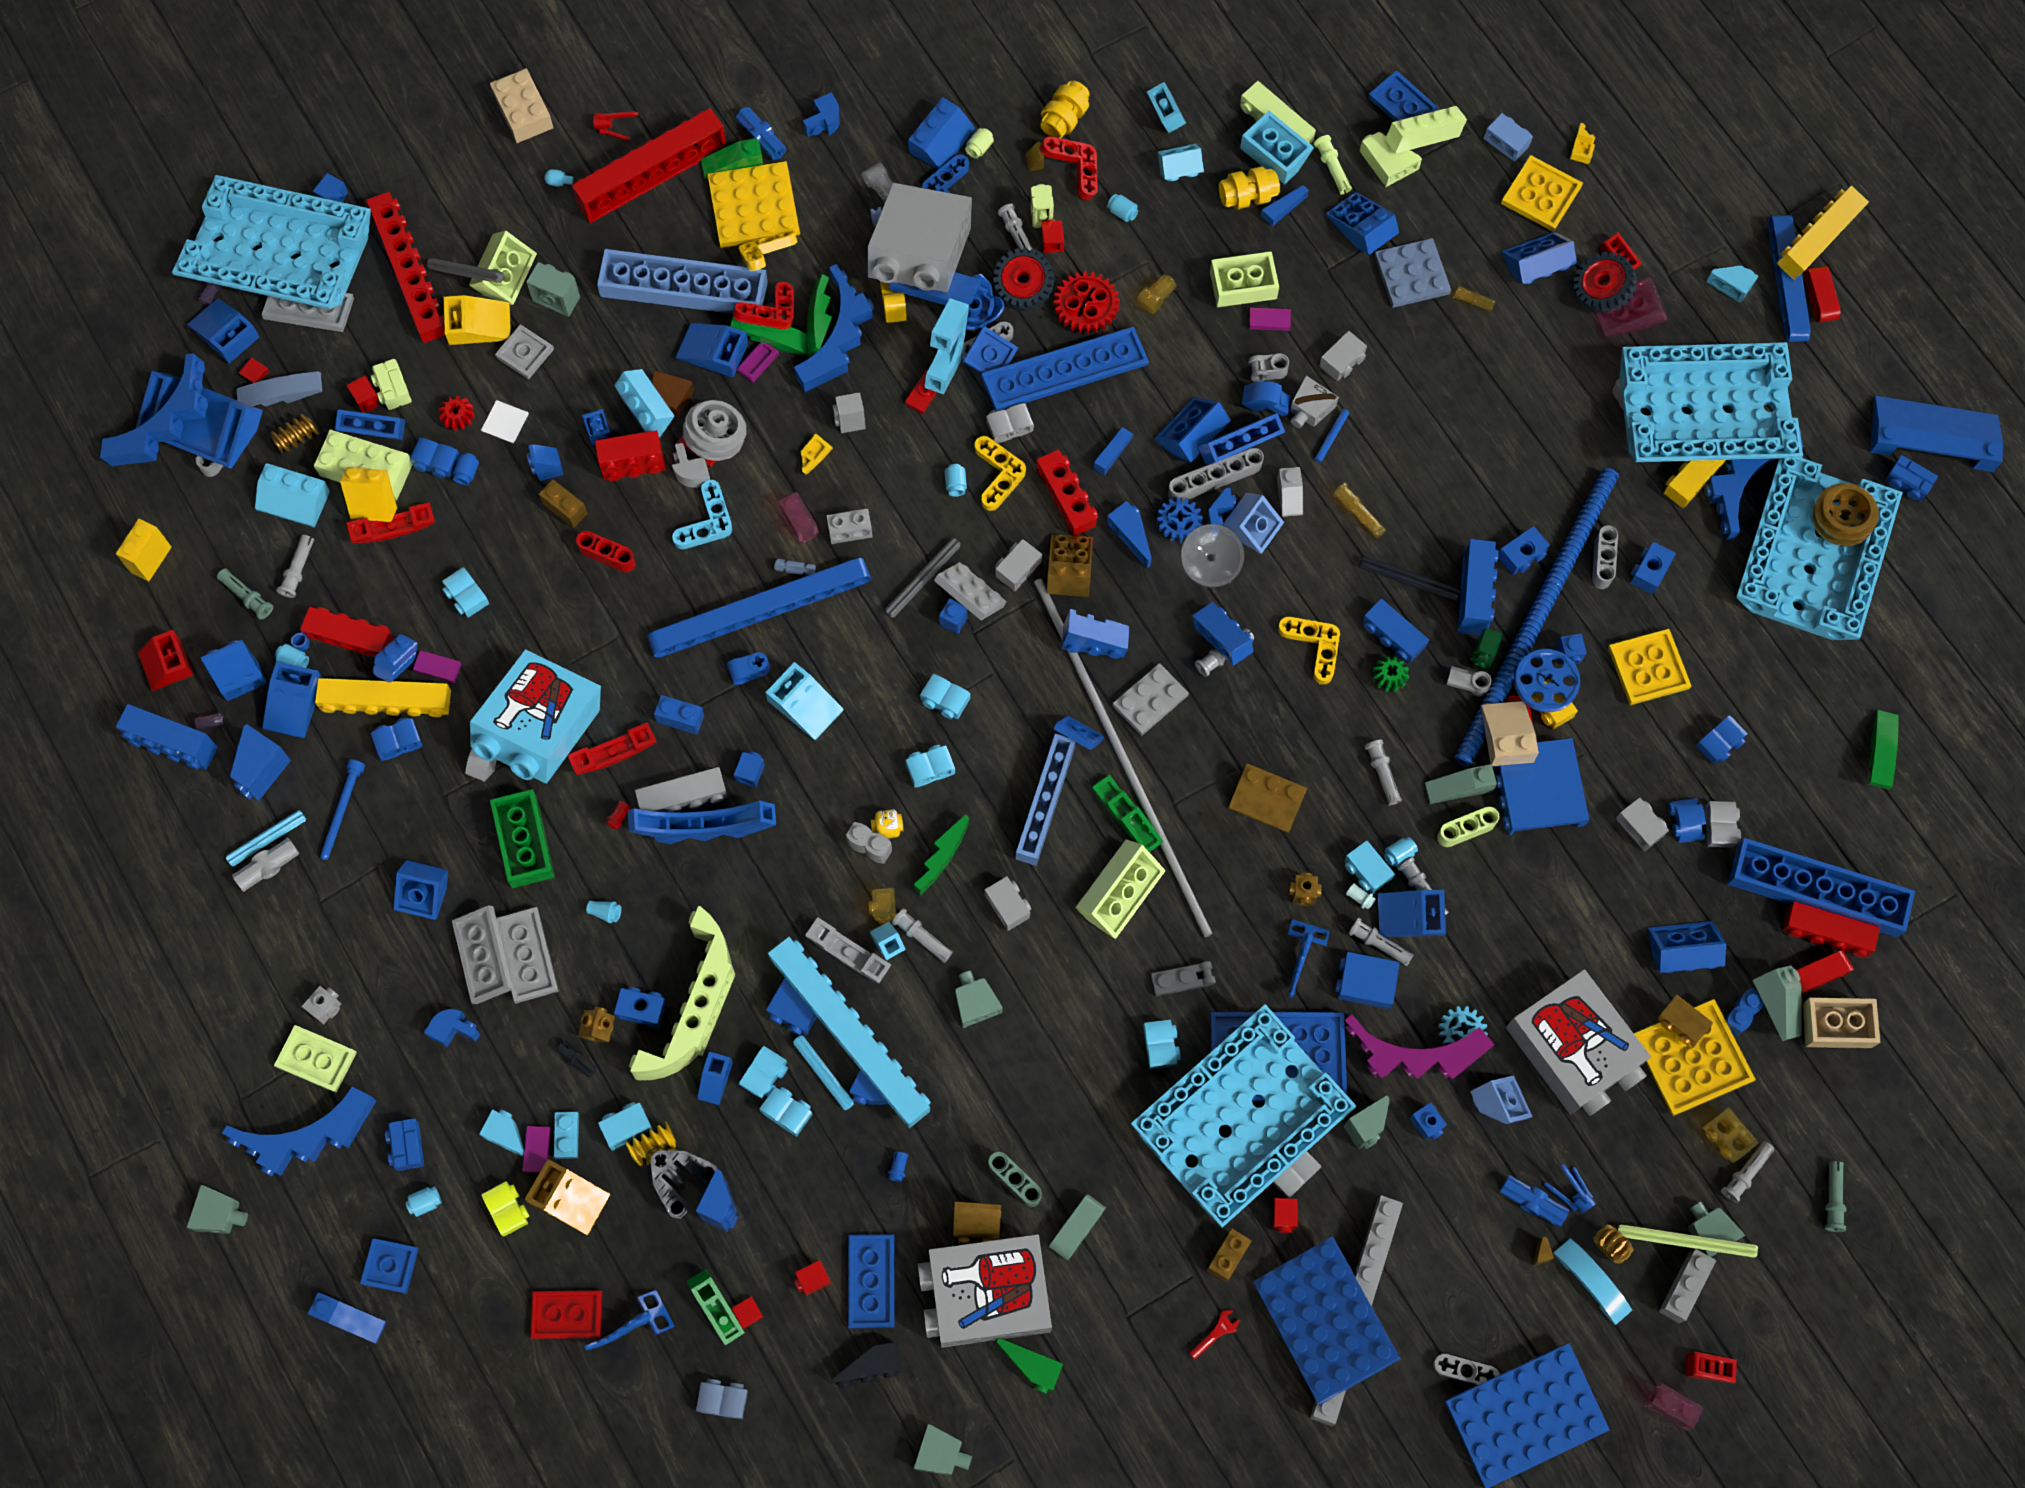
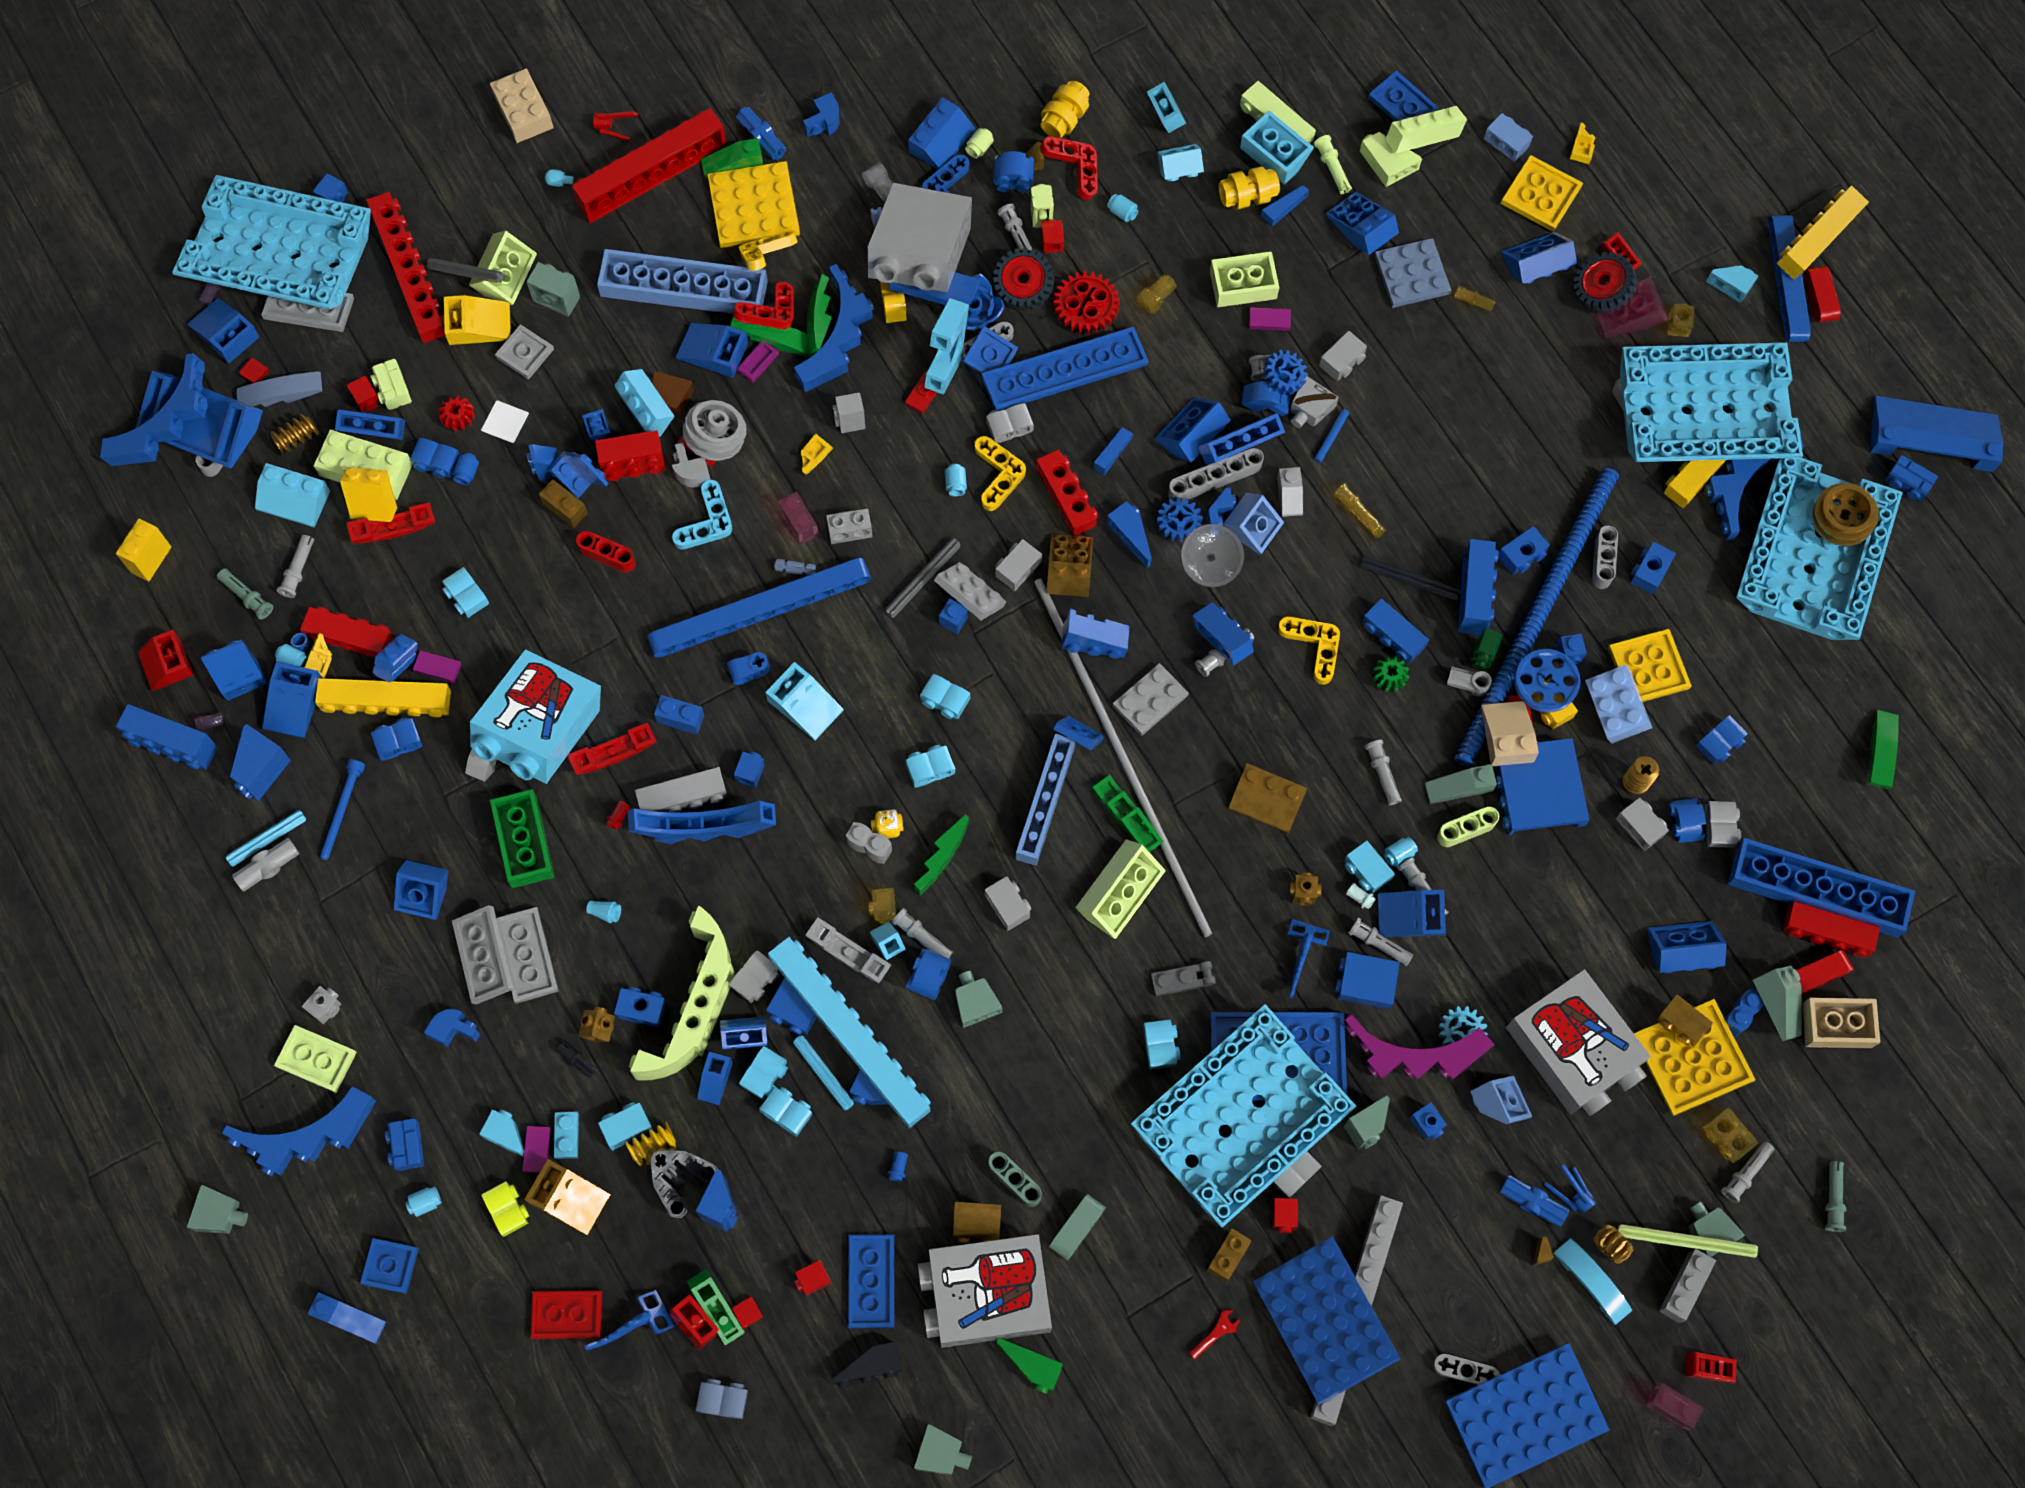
(319, 656): none -> yellow slope
(576, 472): none -> blue bracket
(694, 1322): none -> red brick
(743, 1033): none -> blue brick
(754, 977): none -> light grey brick
(928, 974): none -> blue brick
(1013, 172): none -> blue brick
(1285, 372): none -> blue gear
(1618, 704): none -> light blue brick
(1640, 775): none -> pearl gold piece
(1681, 327): none -> clear yellow brick

